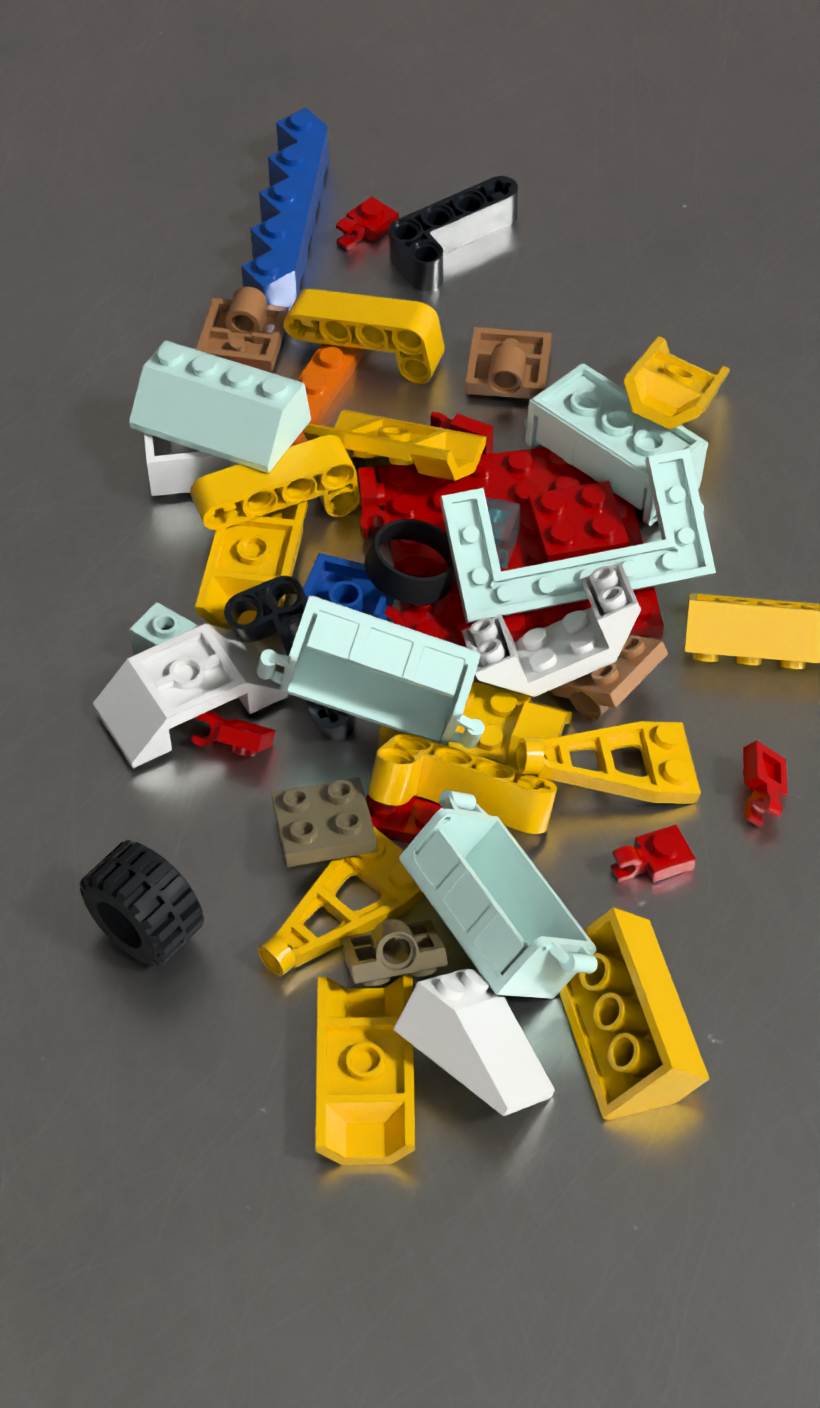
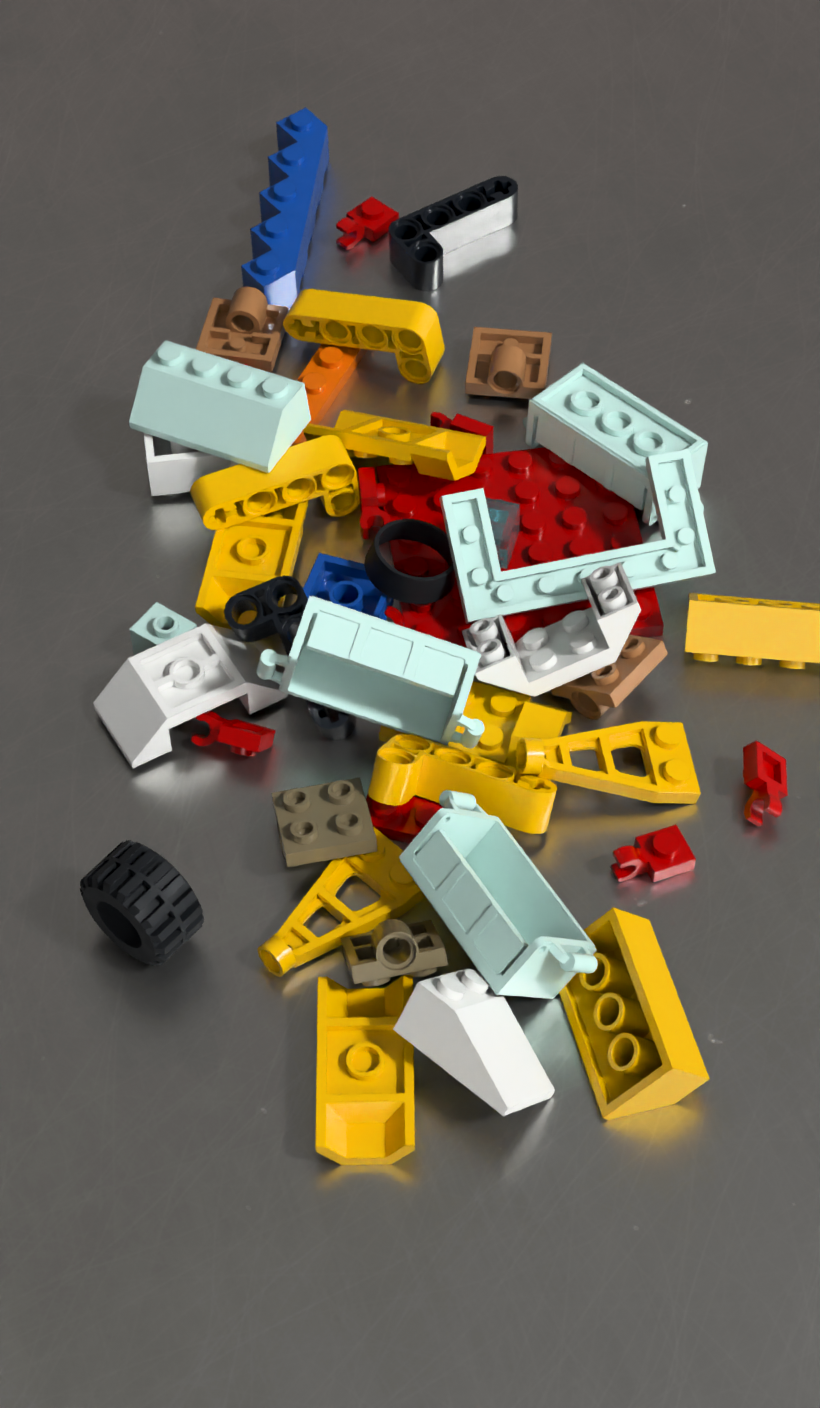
(577, 521): red plate -> none
(669, 387): yellow piece -> none

